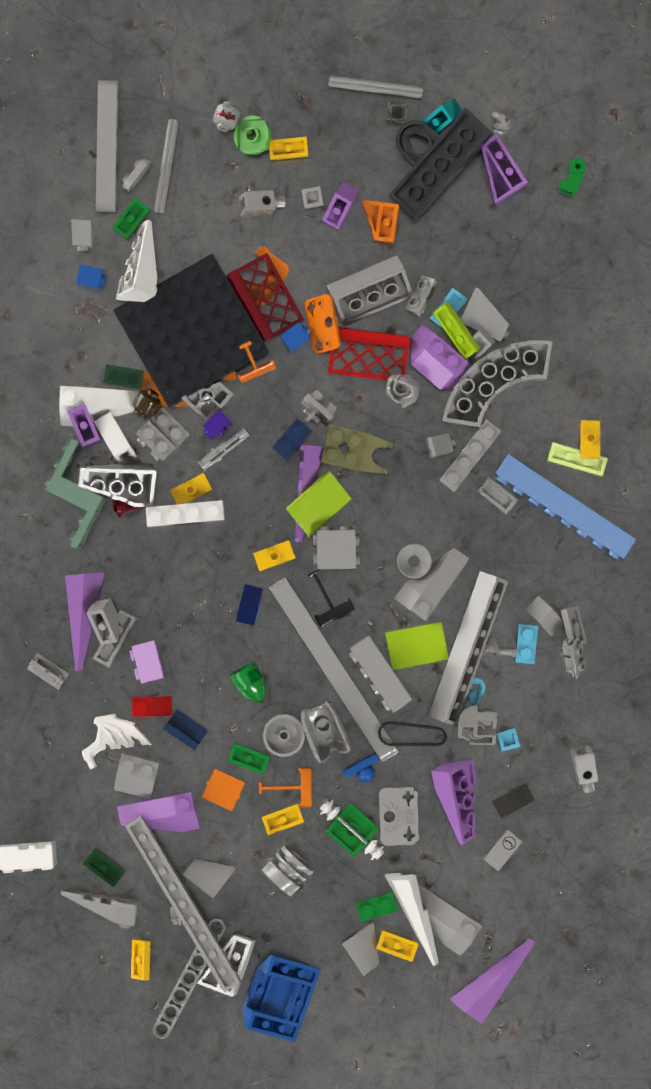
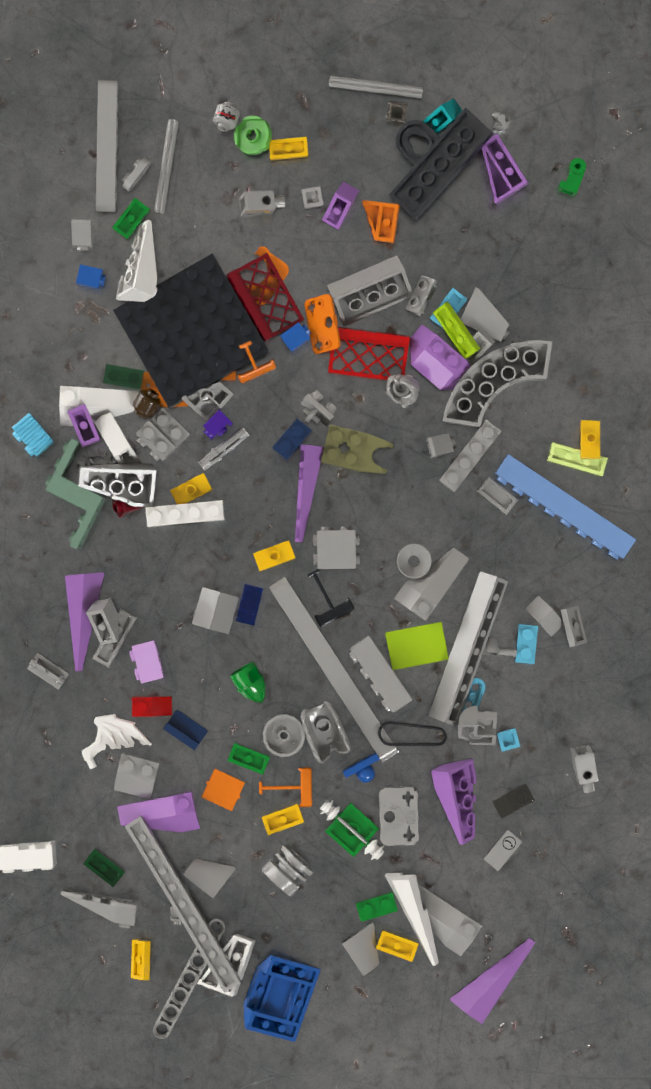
(32, 435): none -> medium azure brick
(215, 610): none -> light grey slope
(318, 503): lime tile -> none
(574, 661): light grey hinge -> none

